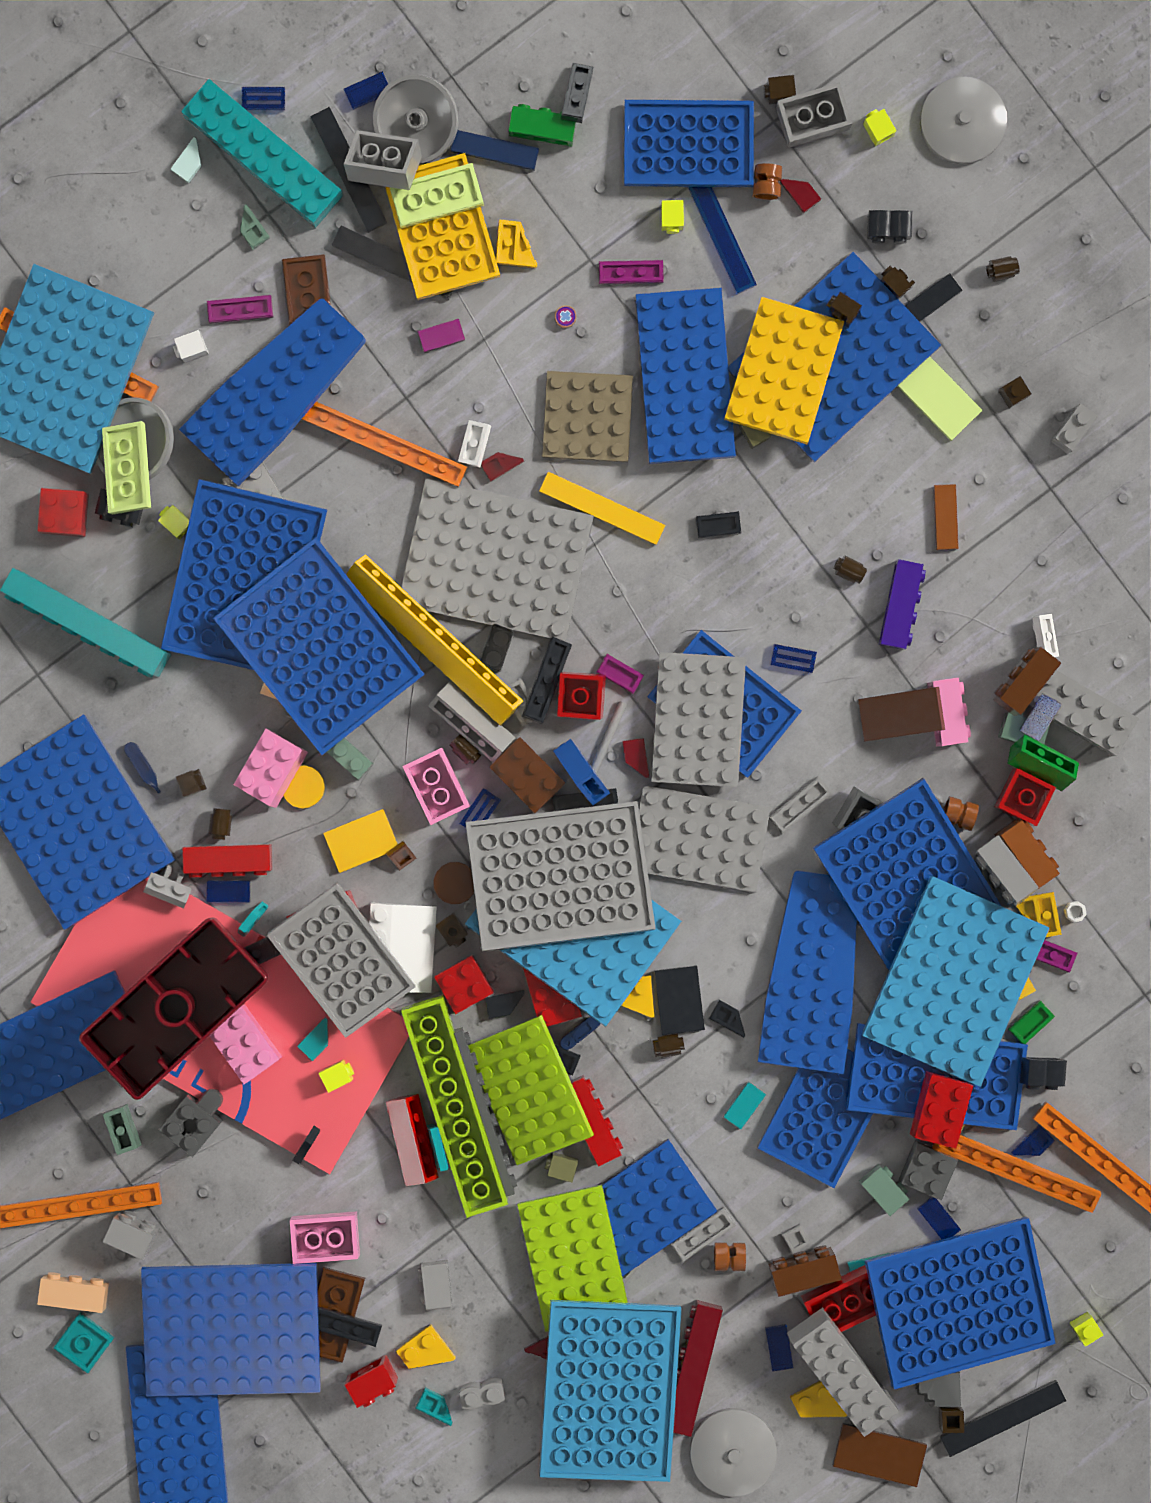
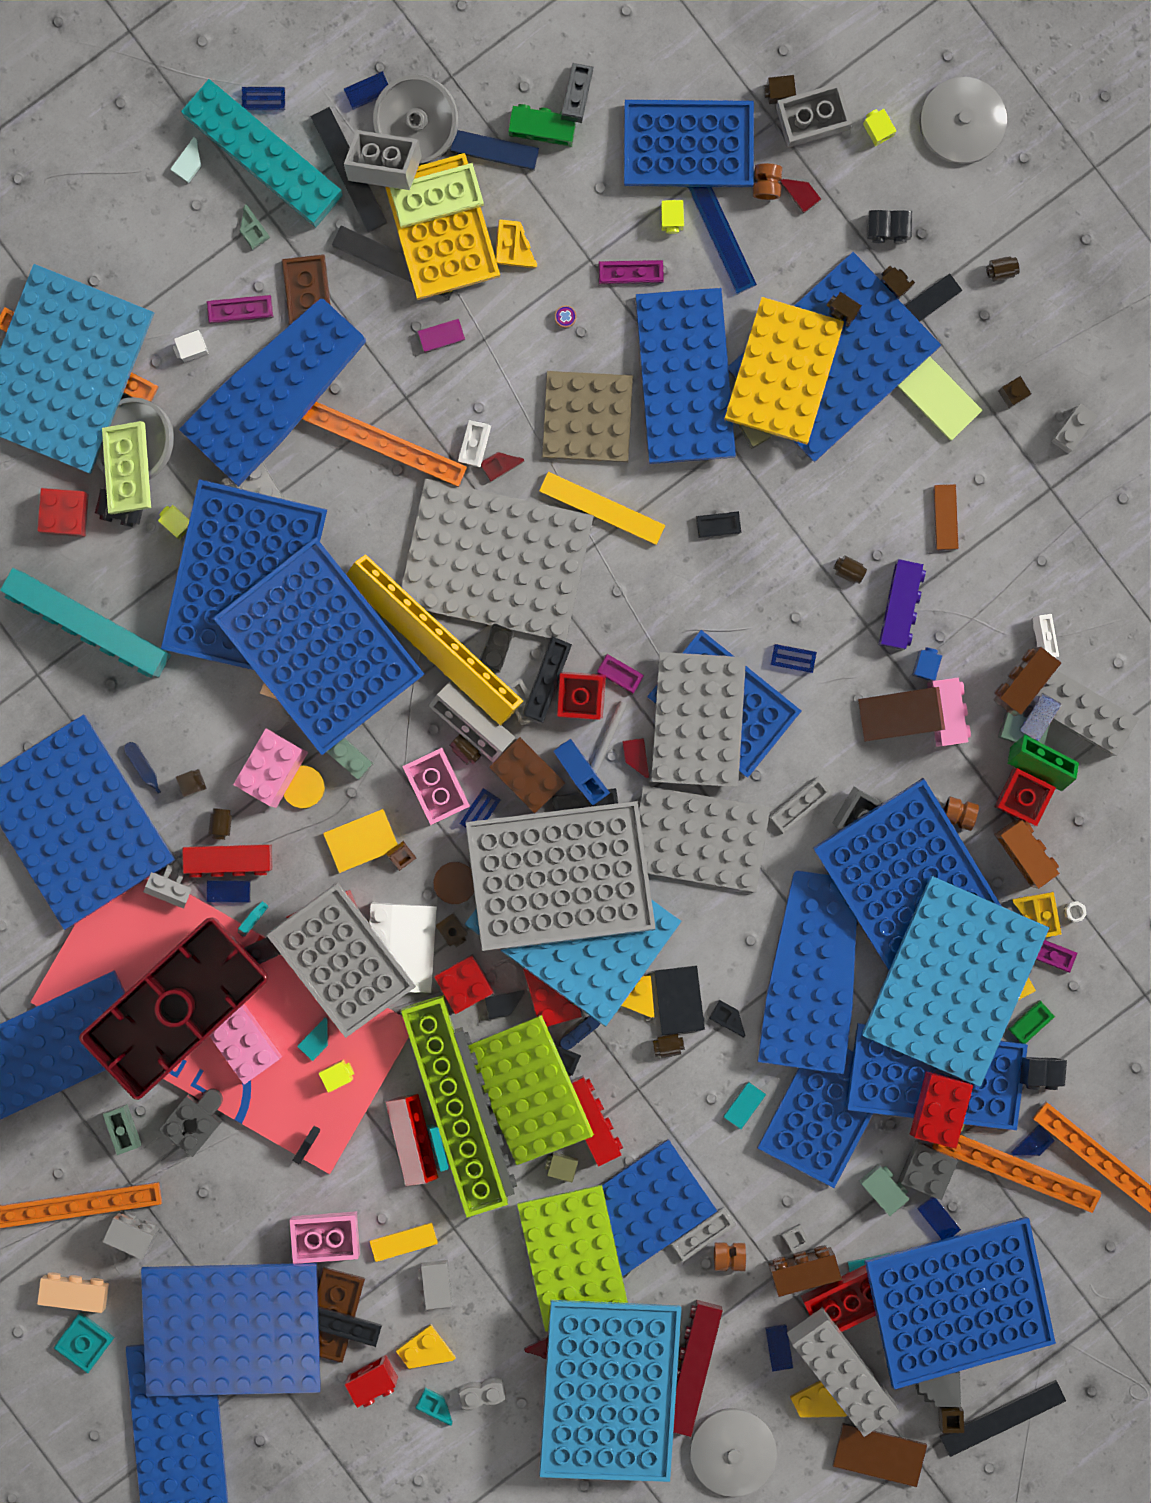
(403, 1242): none -> yellow tile
(927, 664): none -> blue brick
(1005, 871): light grey brick -> none
(1086, 1329): neon yellow brick -> none

